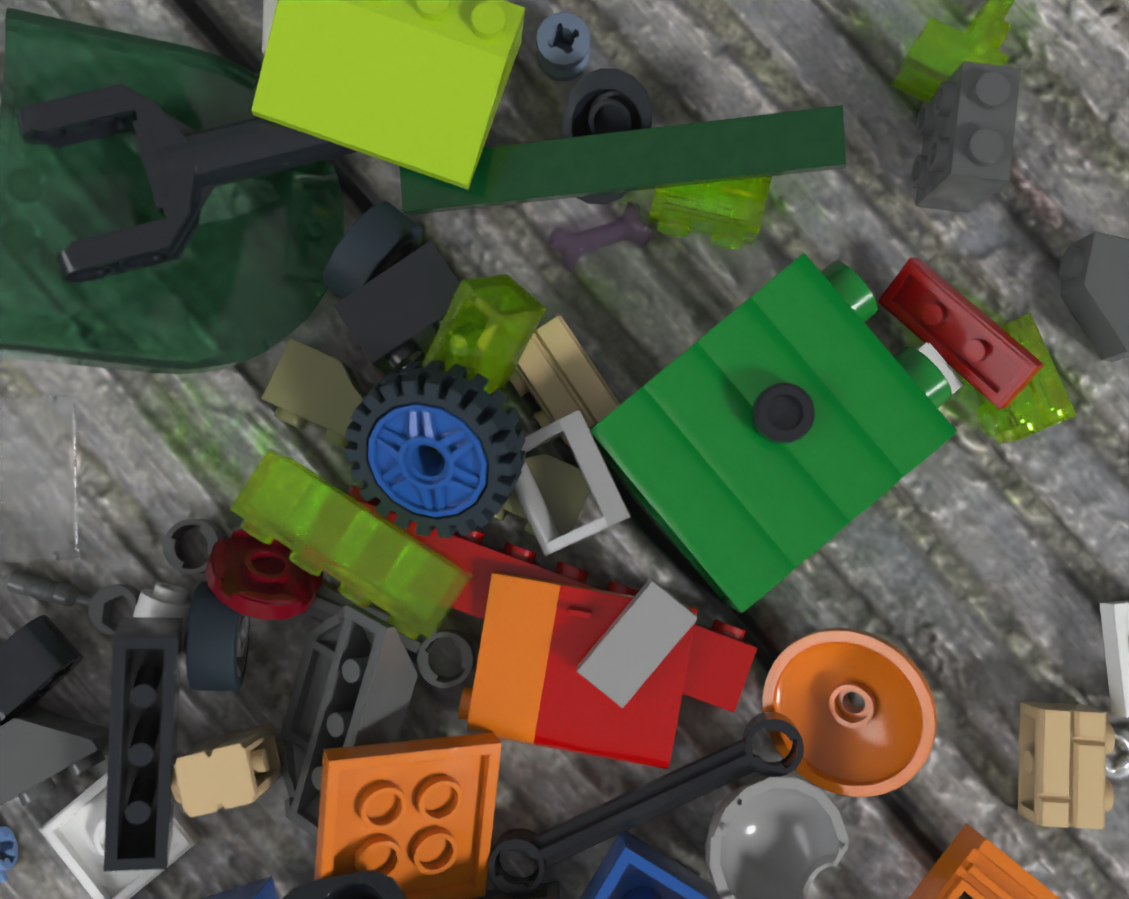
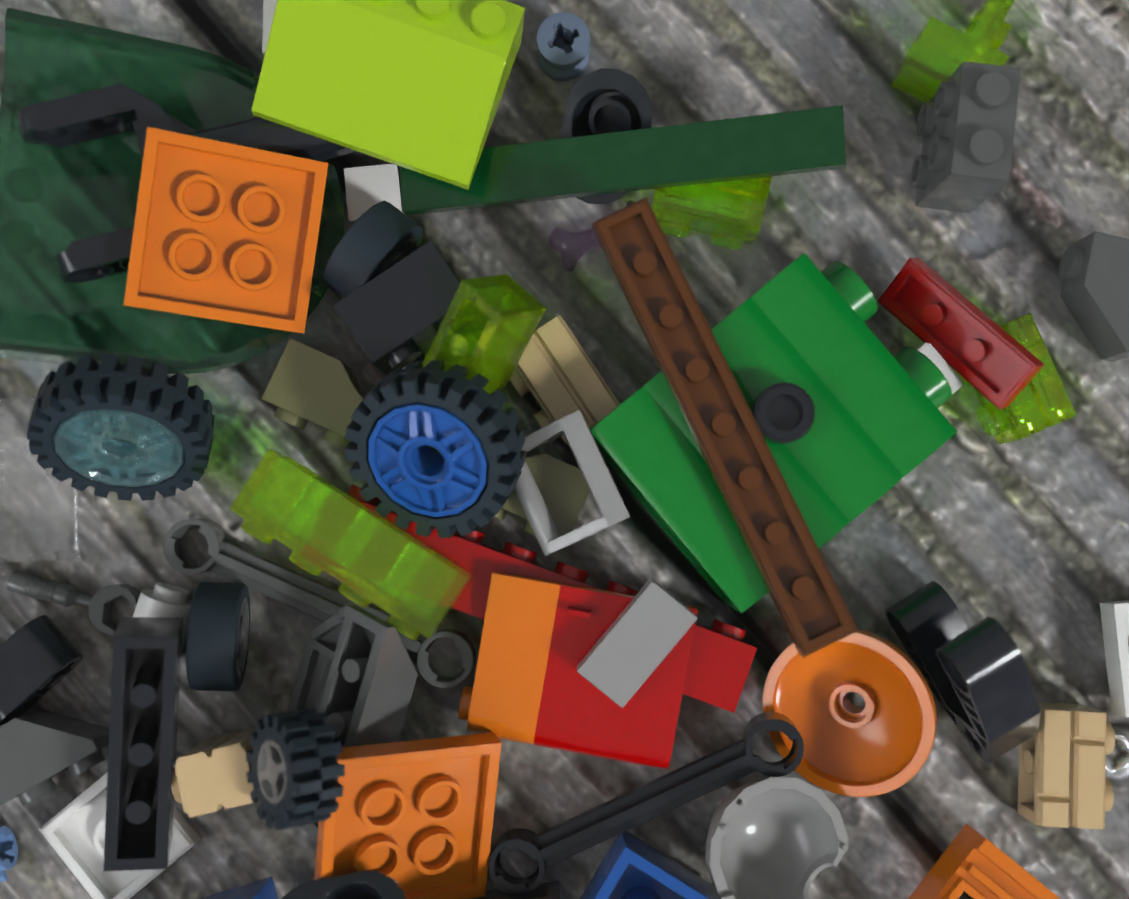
(121, 427): none -> black wheel
(225, 232): none -> orange plate
(259, 578): dark red tile -> none
(295, 768): none -> black wheel
(370, 186): none -> white tile
(724, 428): none -> reddish brown tile
(970, 671): none -> black connector

